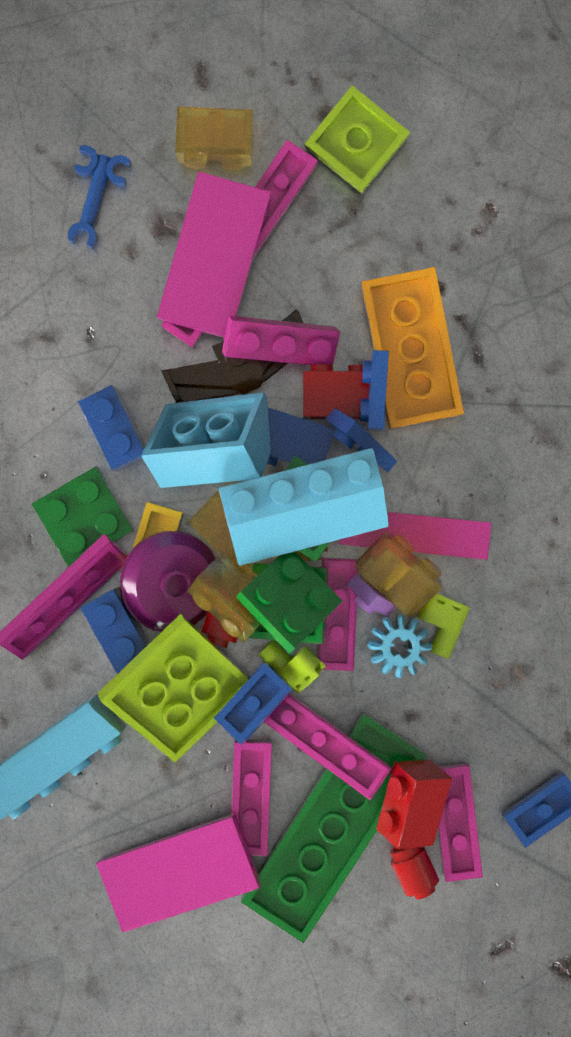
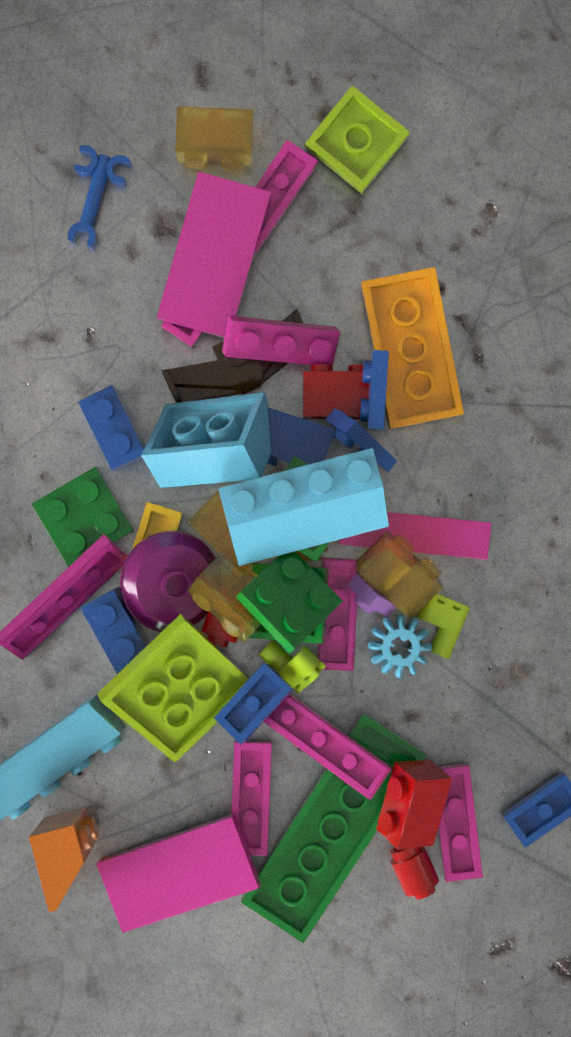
(60, 849): none -> orange slope

